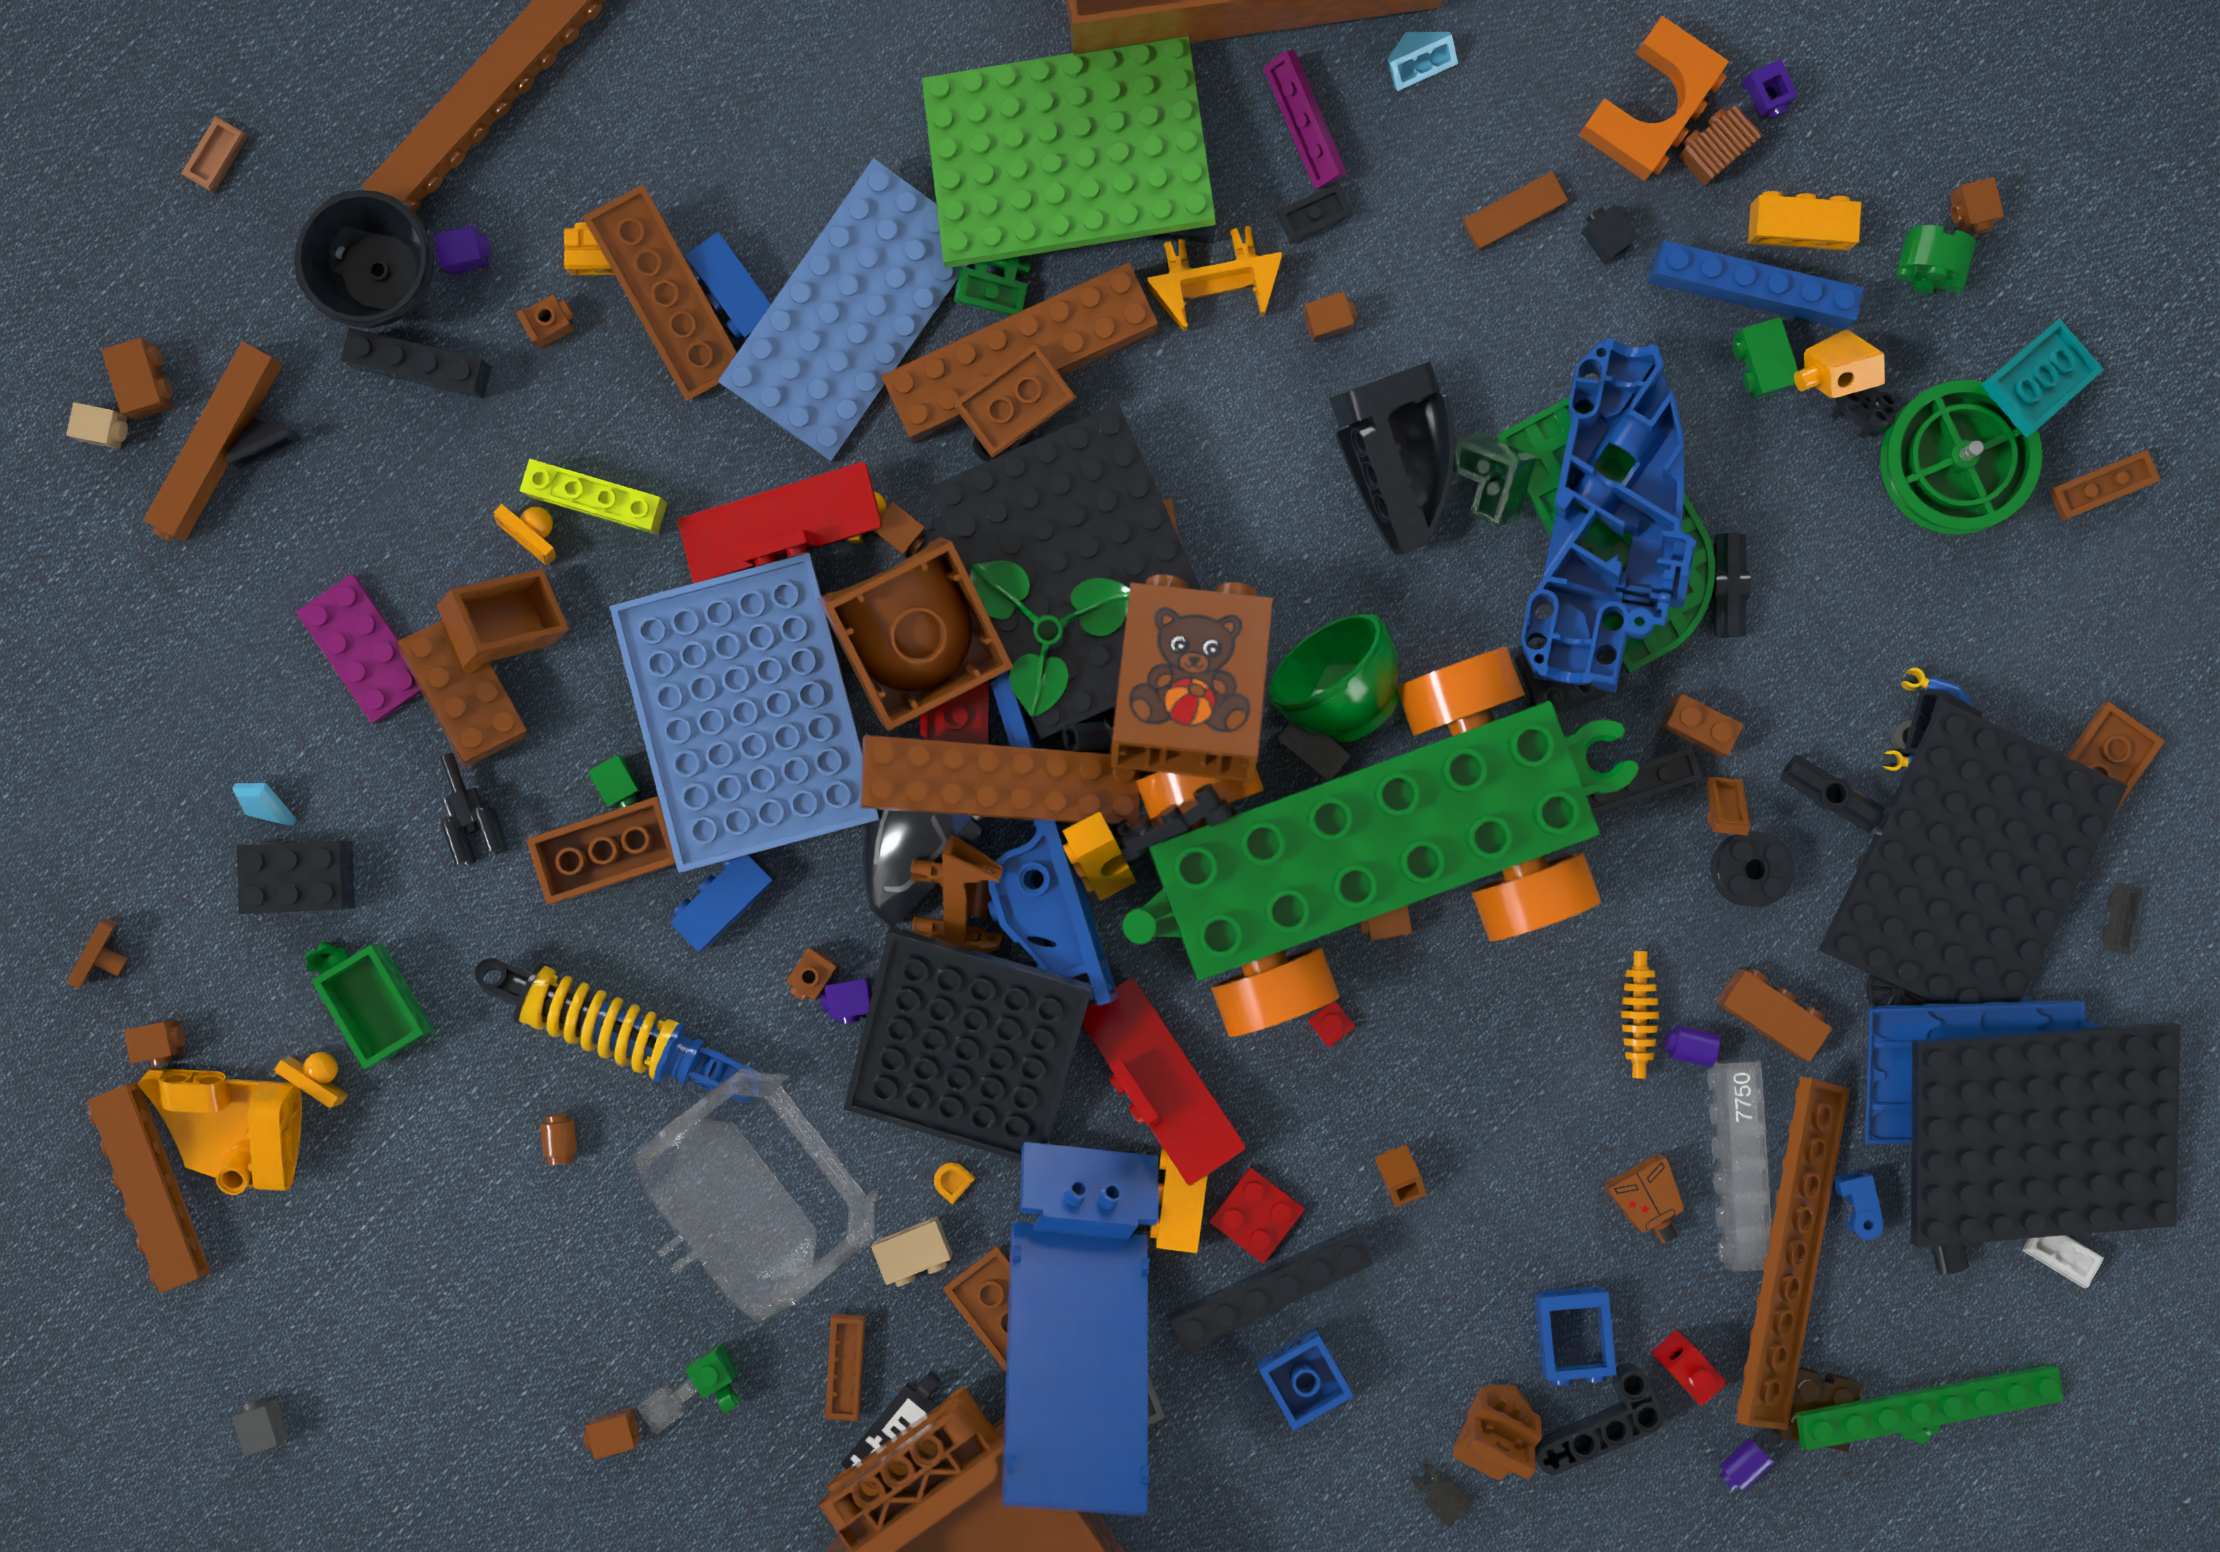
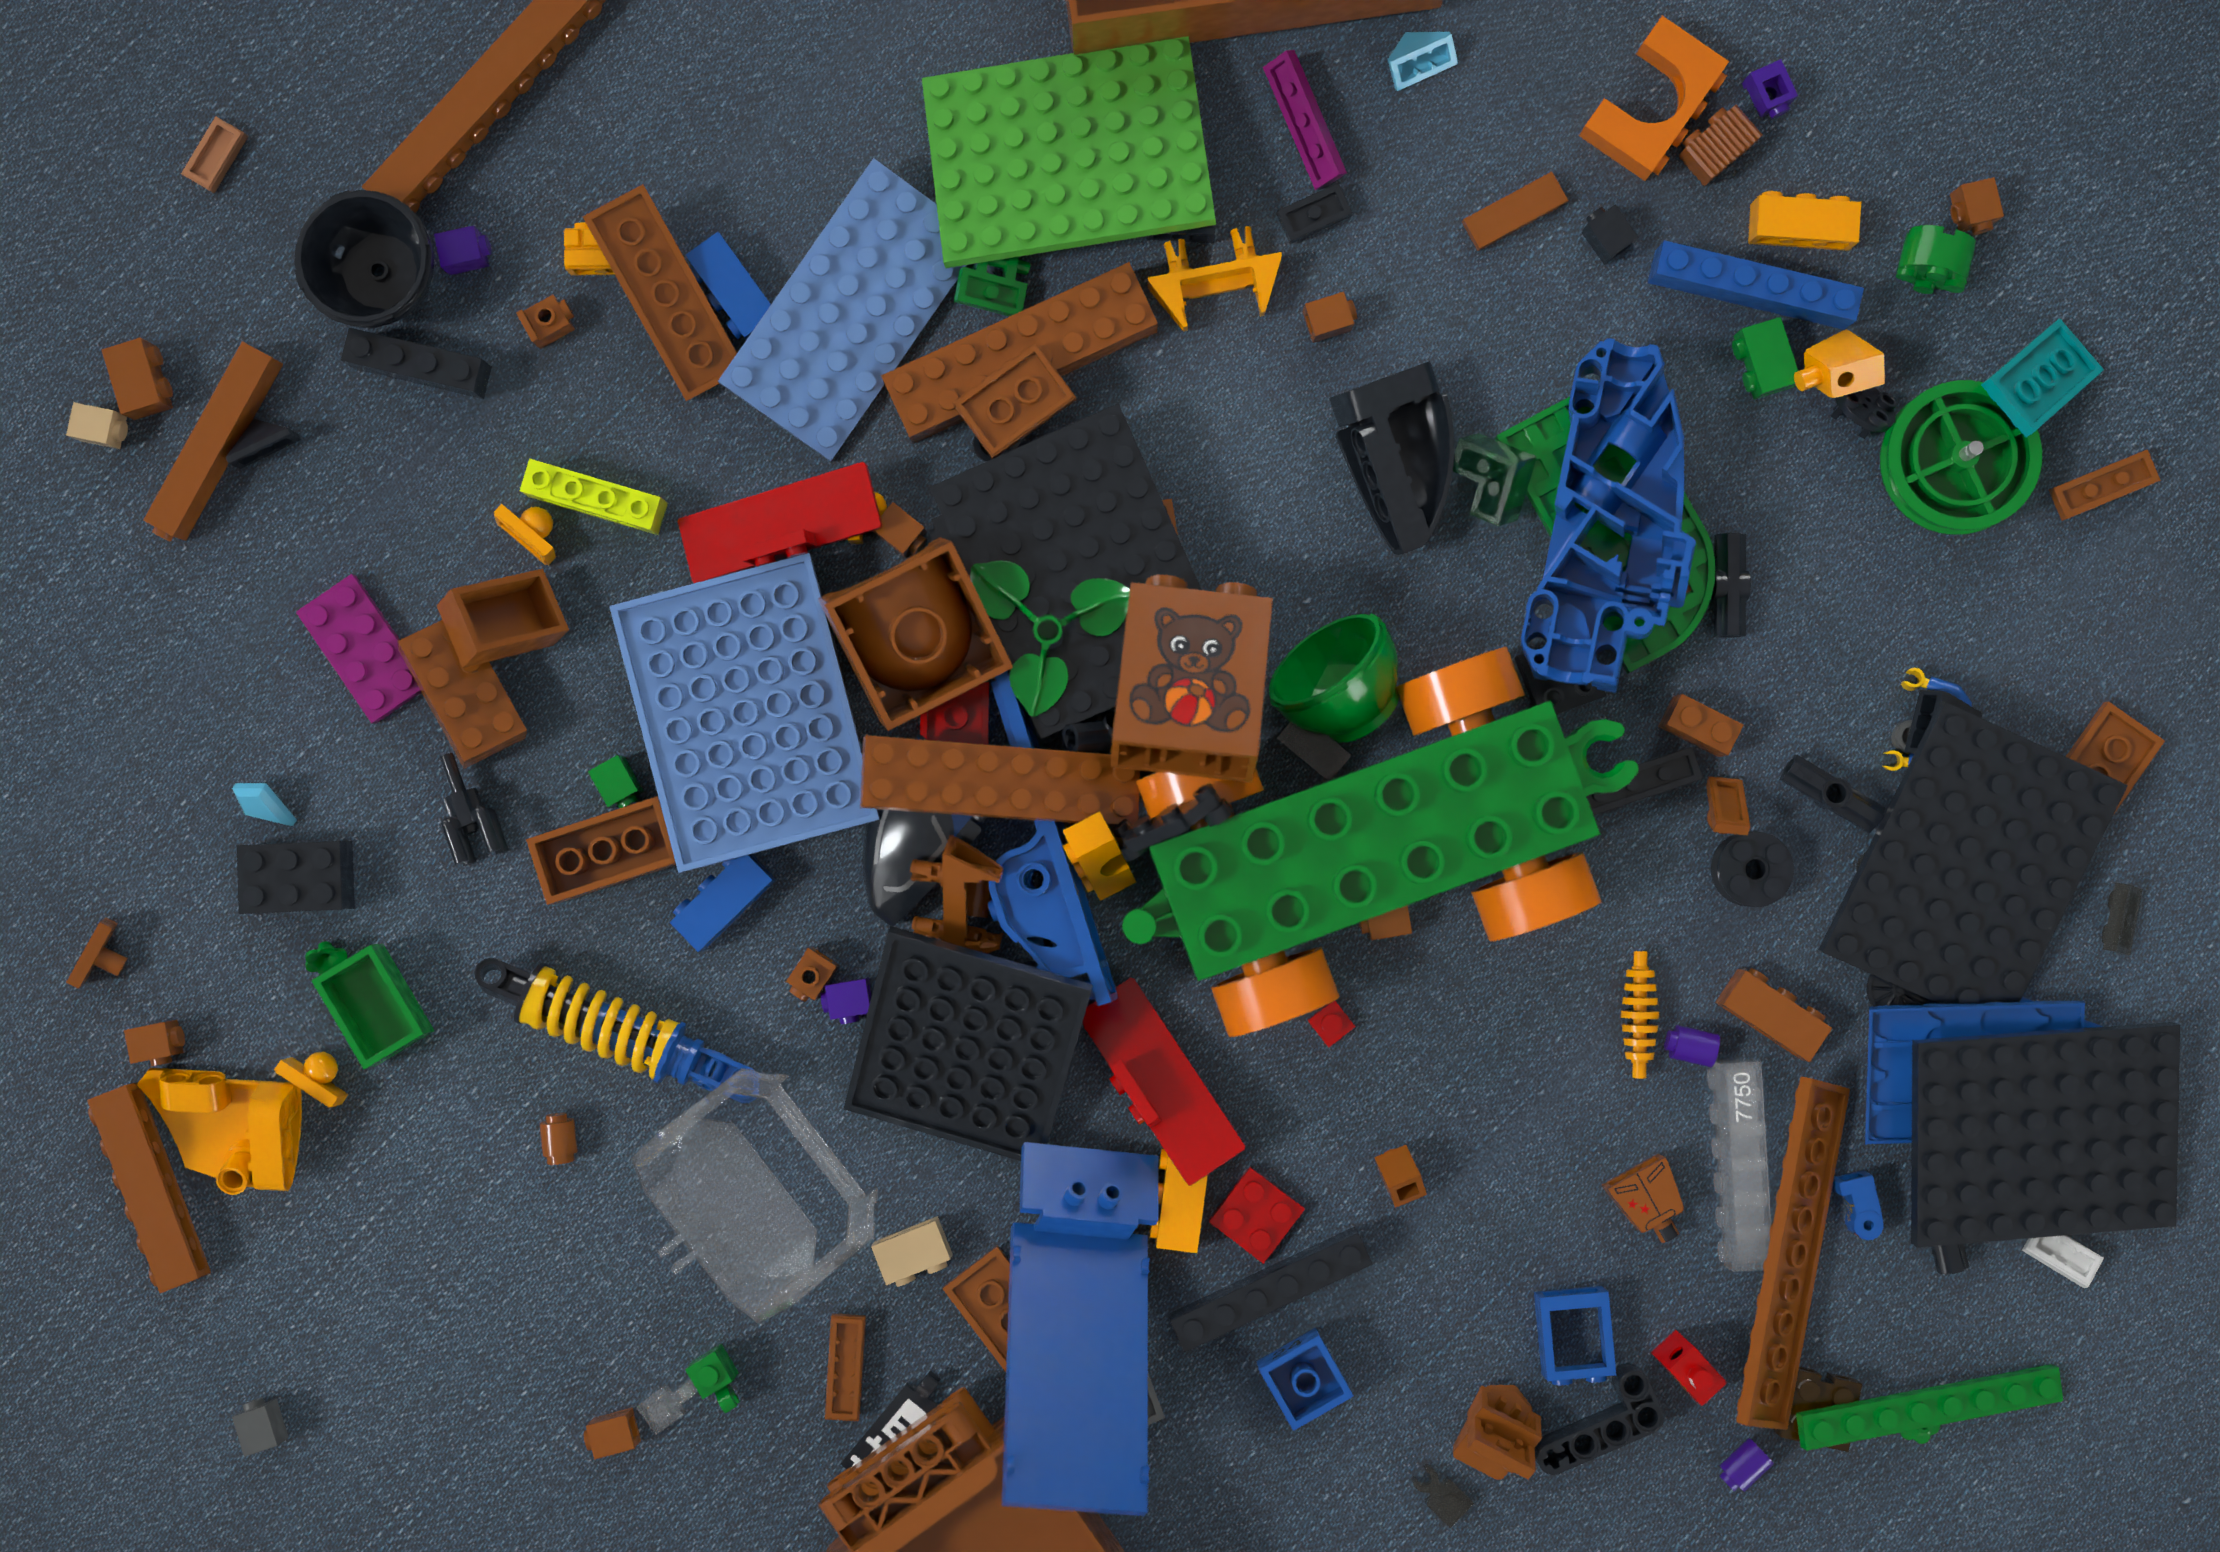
(952, 1180): light orange tile -> none

